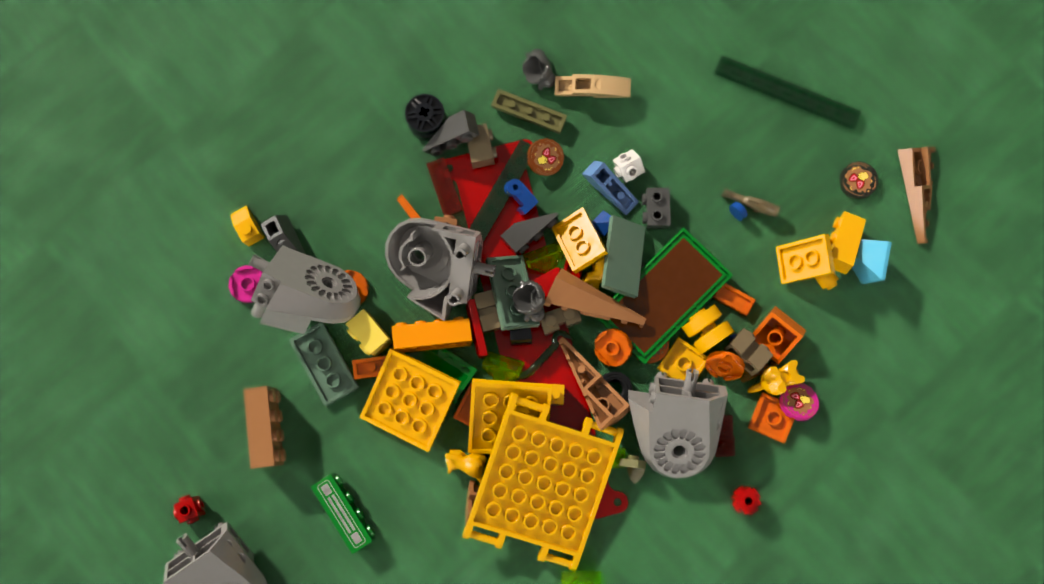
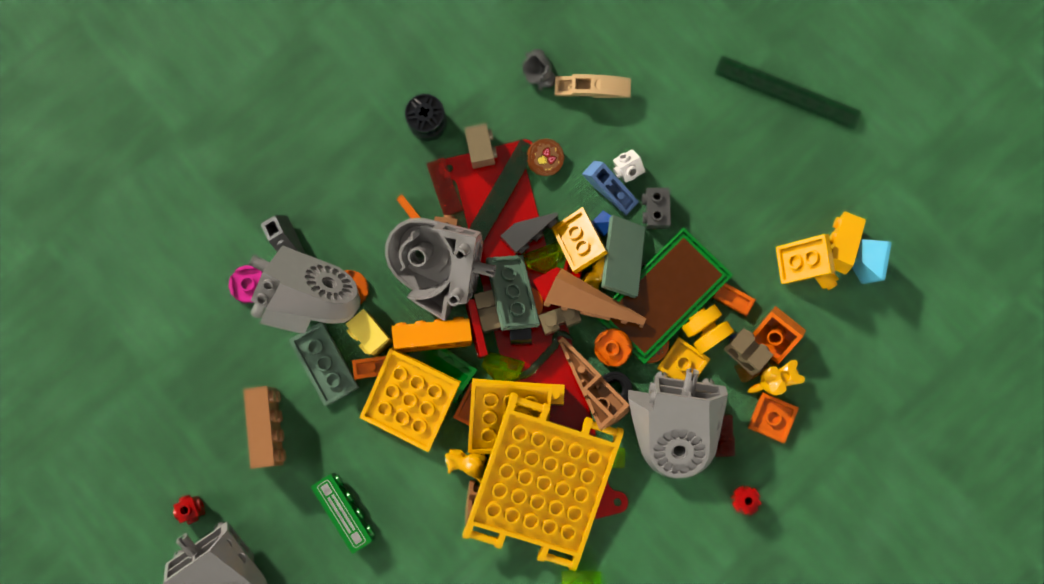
(246, 226): yellow slope -> none
(455, 130): dark grey slope -> none
(521, 195): blue leg -> none
(529, 111): olive plate -> none
(529, 300): dark grey hair -> none
(634, 467): olive plate -> none
(725, 365): orange tile -> none
(738, 211): blue tile -> none
(758, 205): dark tan animal -> none
(799, 402): tile -> none
(858, 180): tile -> none
(916, 172): medium nougat wedge -> none

